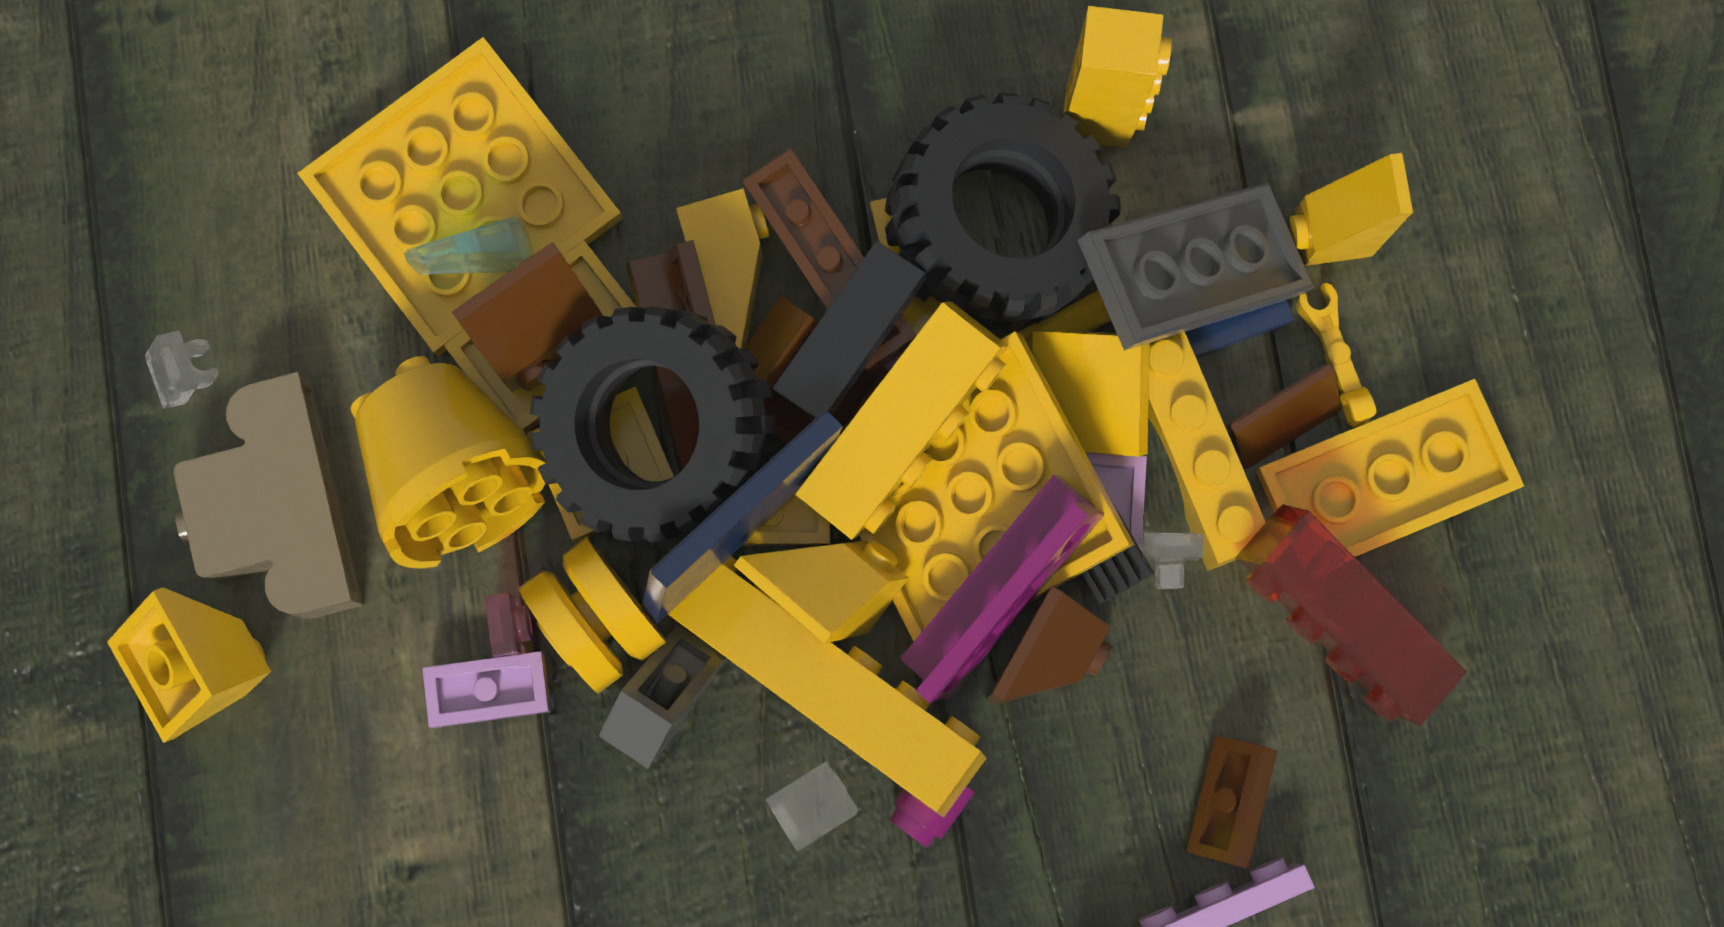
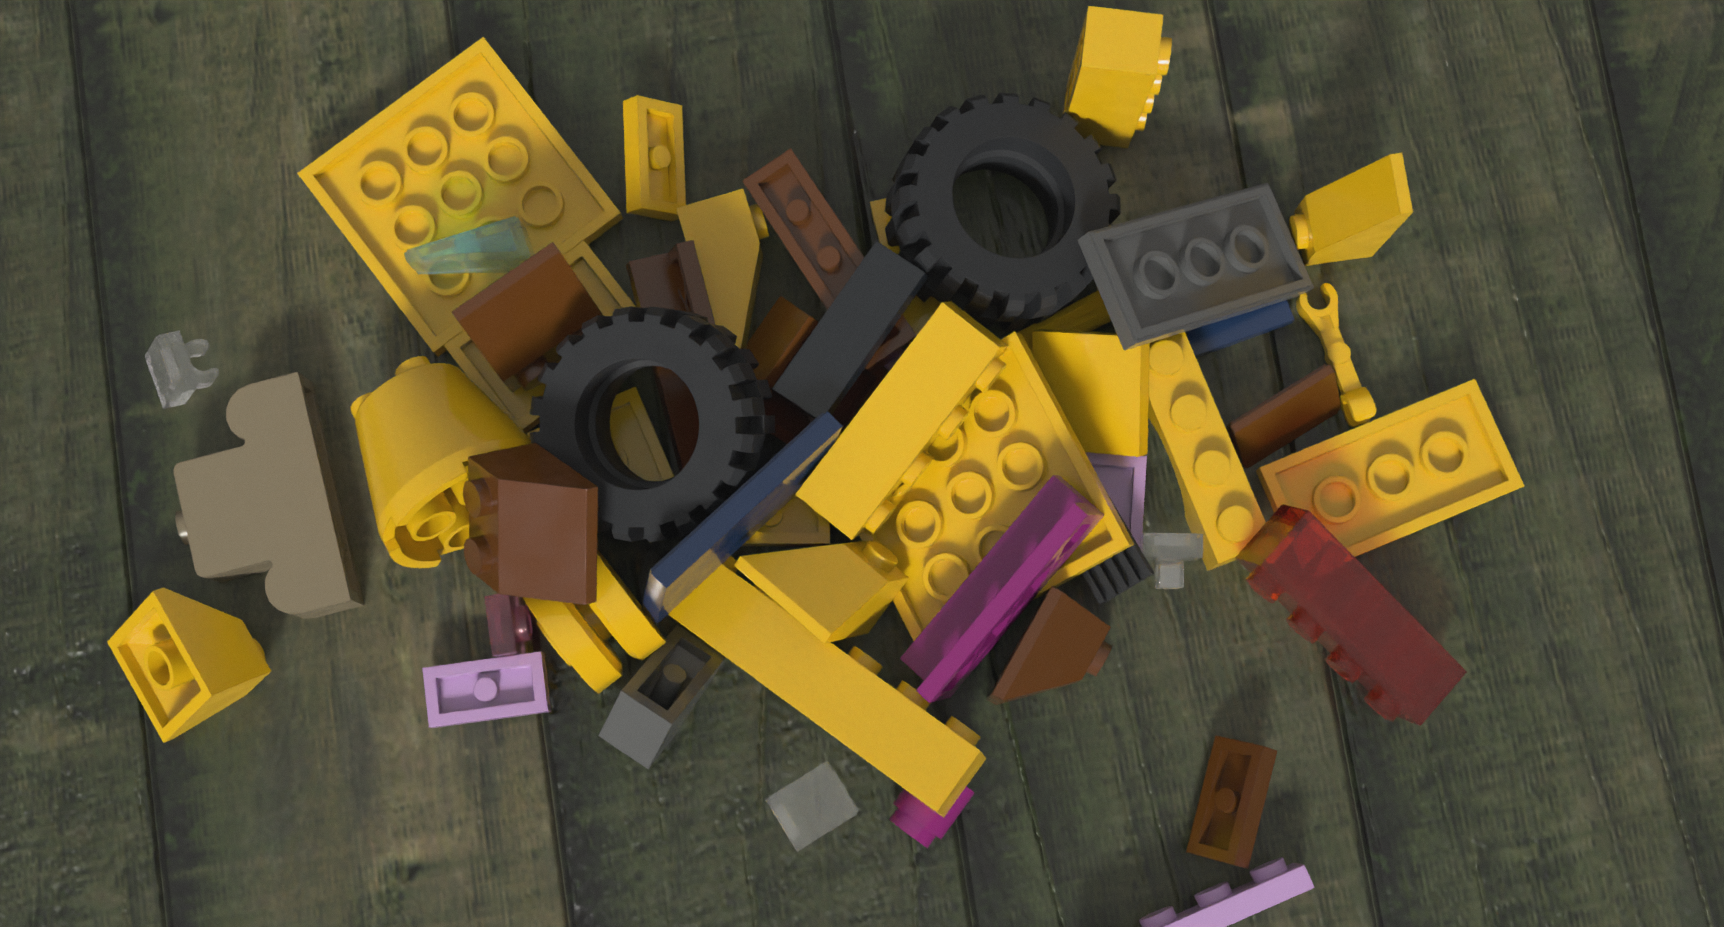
(531, 525): none -> reddish brown slope
(654, 157): none -> yellow plate

